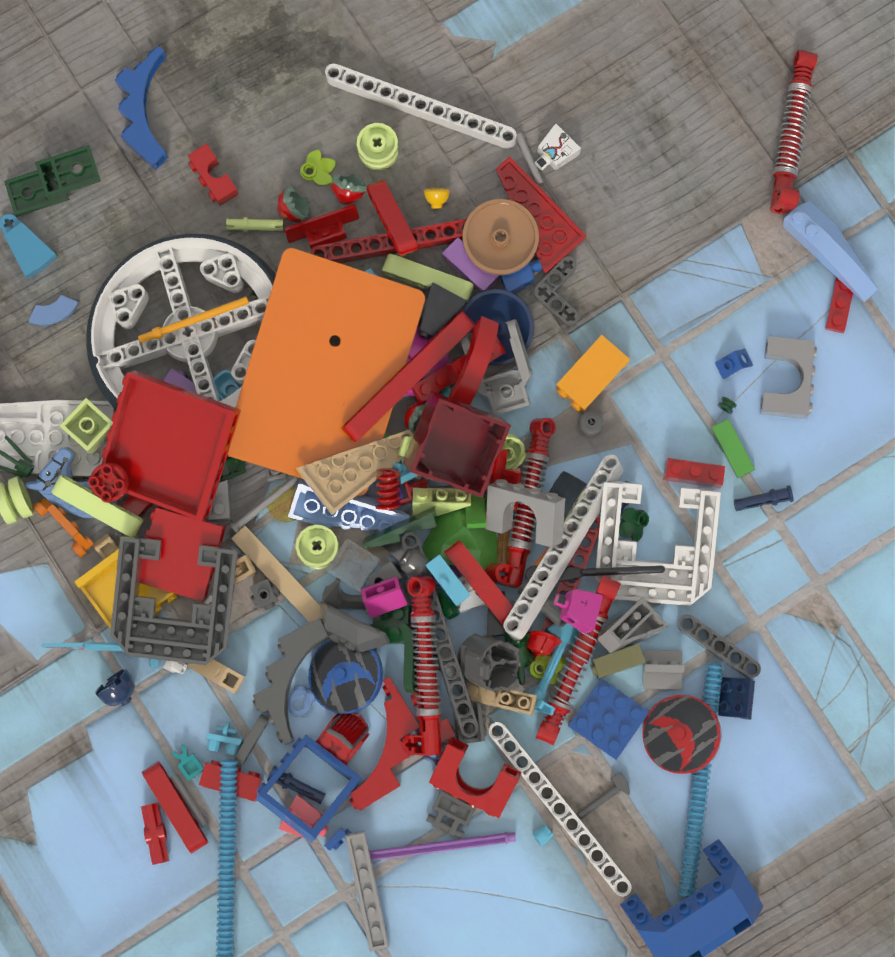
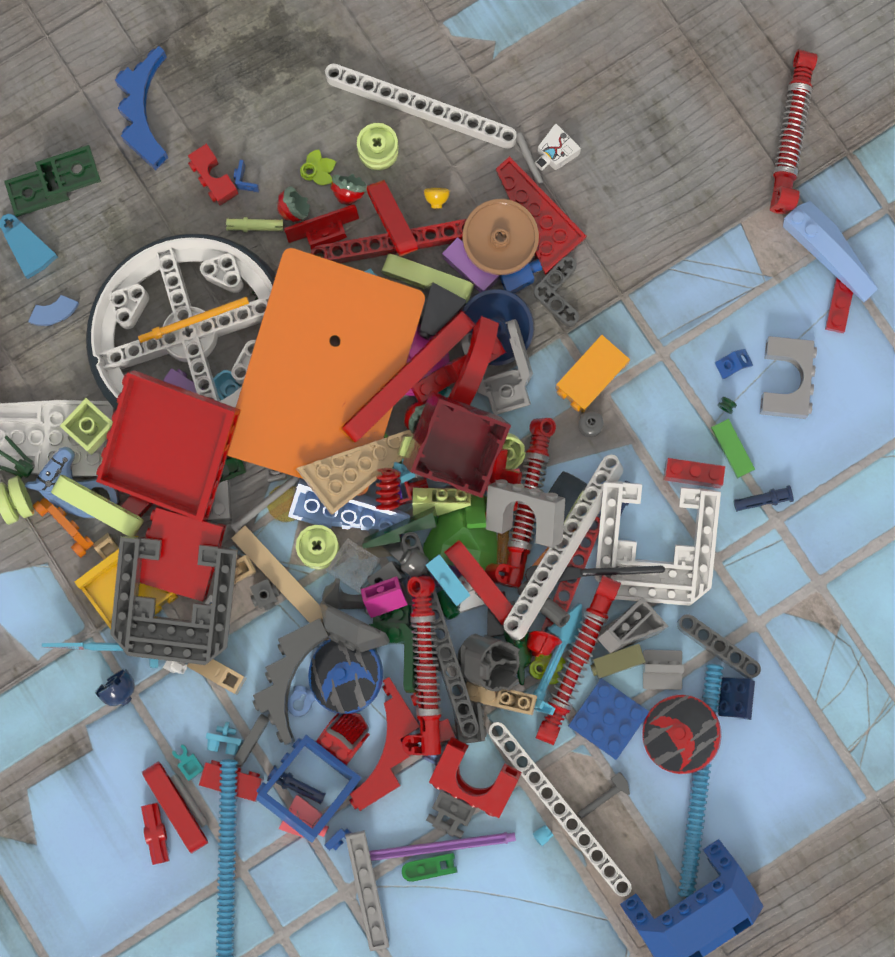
(109, 482): red tile -> none
(238, 176): none -> blue bracket
(428, 868): none -> green plate
(579, 609): dark pink torso -> none
(633, 523): dark green plate -> none

